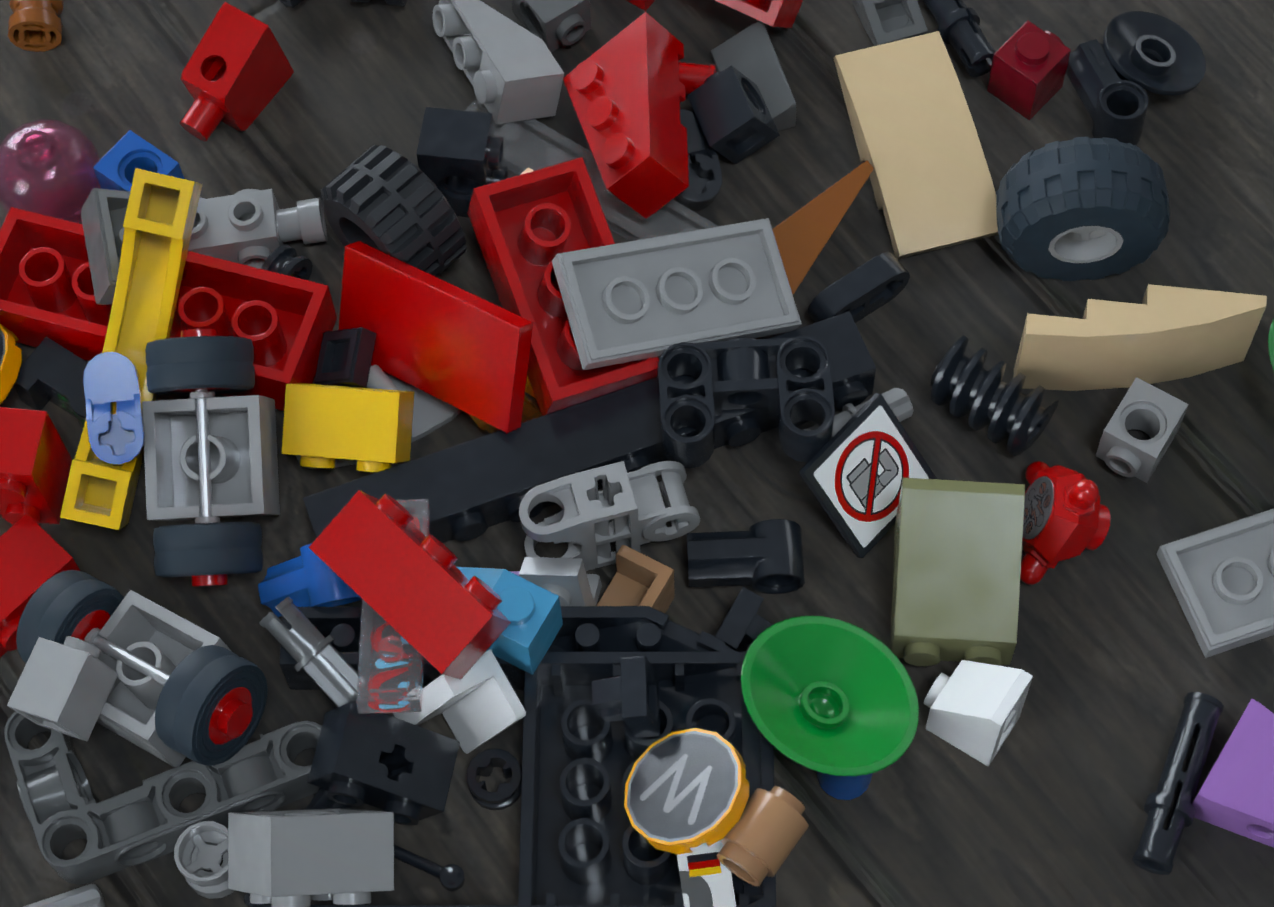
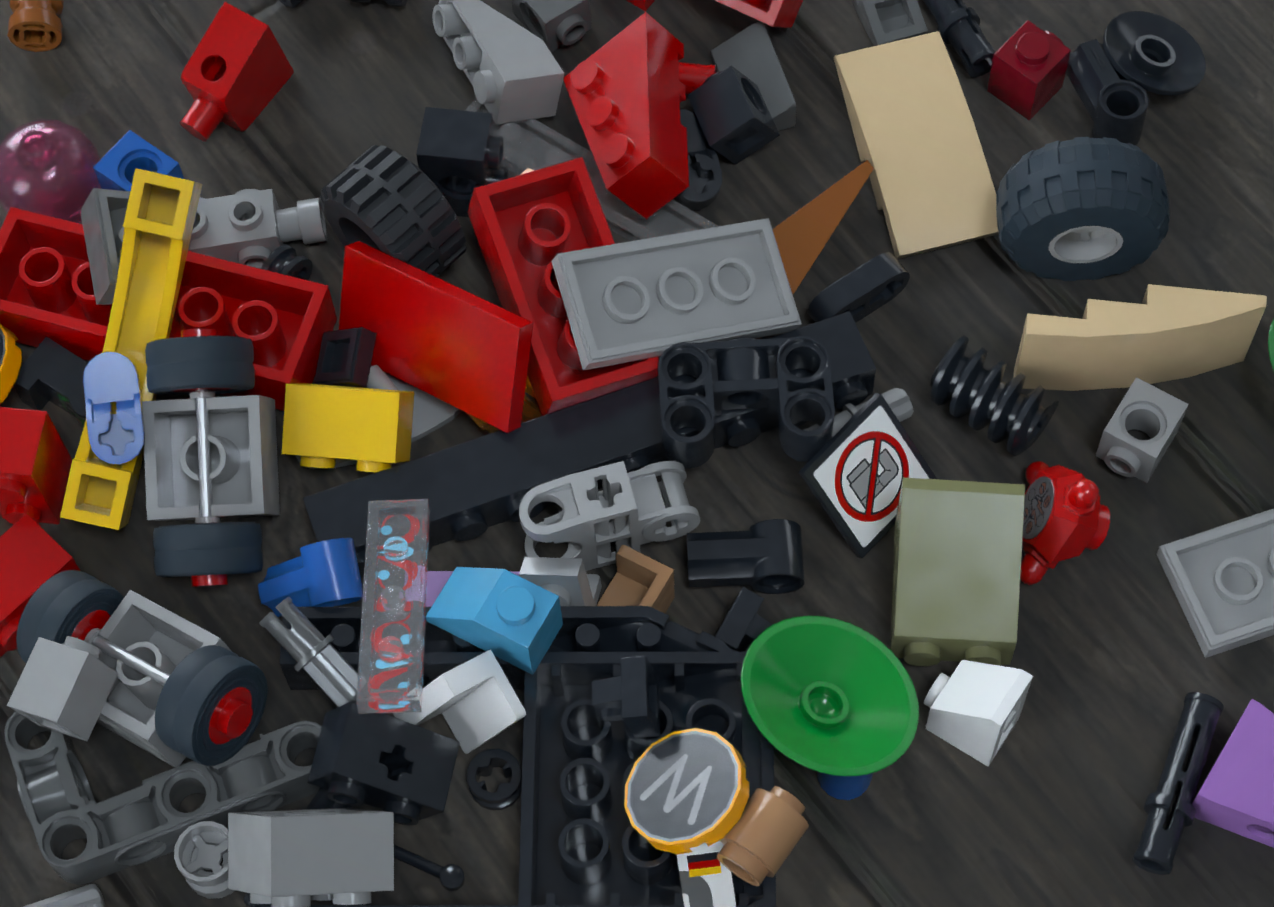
(412, 582): red wedge -> none

